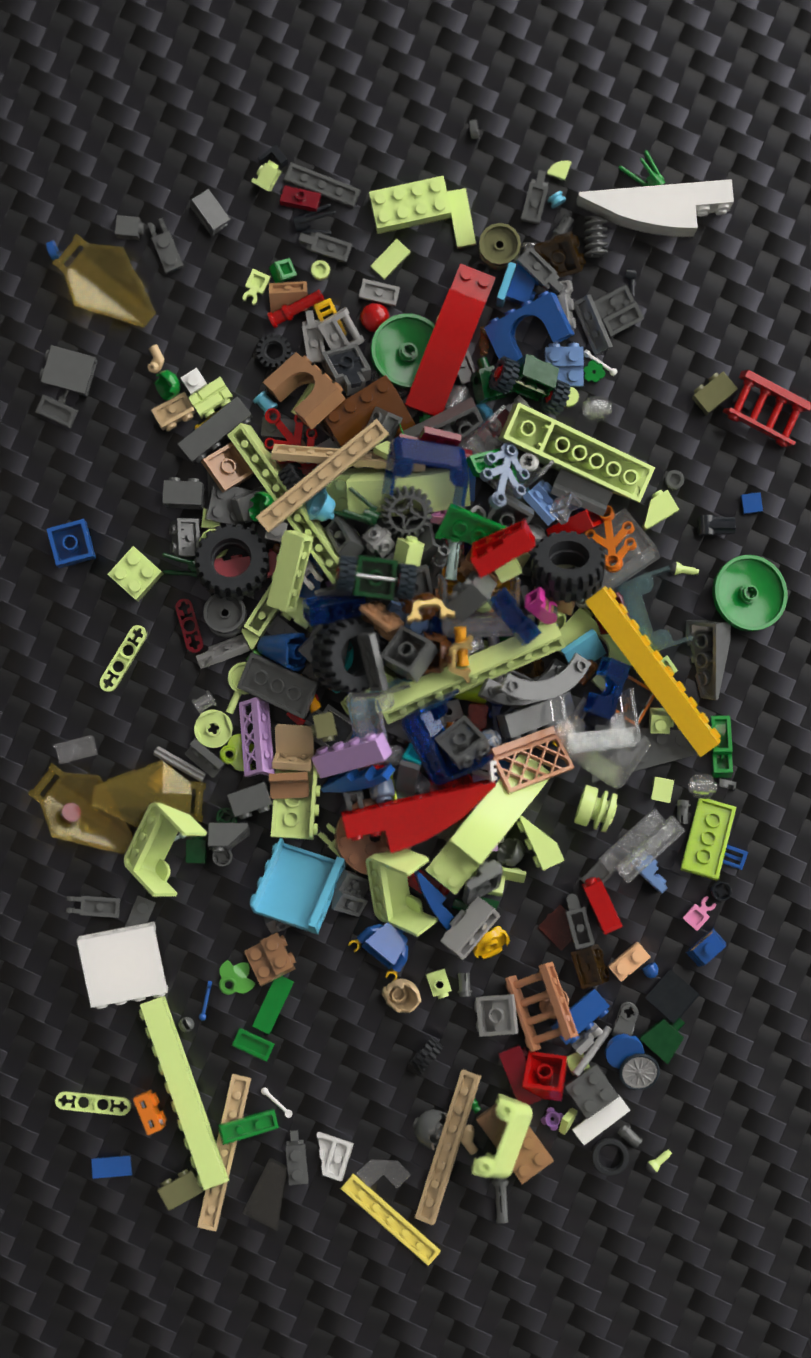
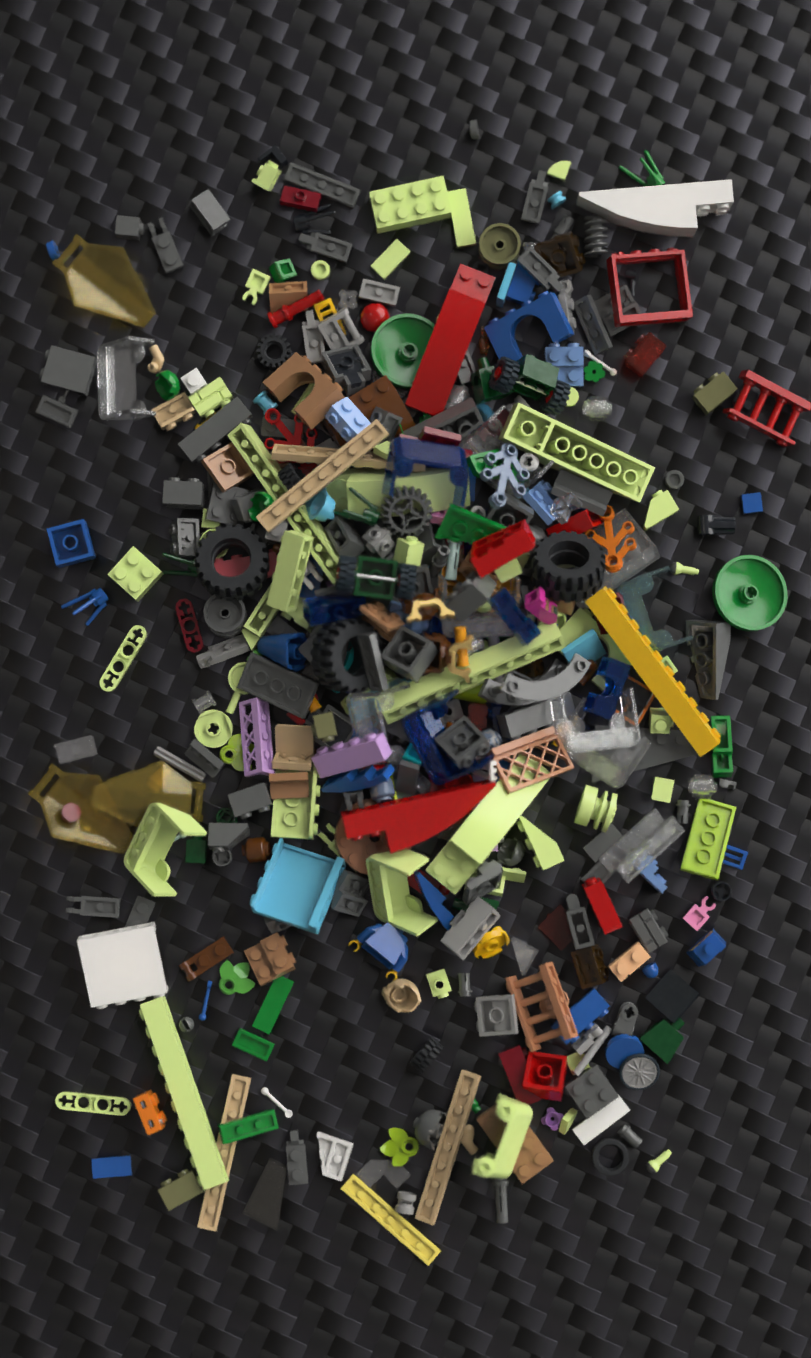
(97, 597): none -> blue plant
(118, 379): none -> clear windscreen
(207, 958): none -> reddish brown plate
(256, 849): none -> reddish brown head
(346, 419): none -> light blue bracket
(349, 304): none -> clear plate
(396, 1147): none -> lime plate
(405, 1202): none -> light grey wheel
(524, 954): none -> clear slope
(602, 842): none -> dark grey tile
(645, 354): none -> clear red brick
(647, 930): none -> dark grey brick
(652, 255): none -> red window

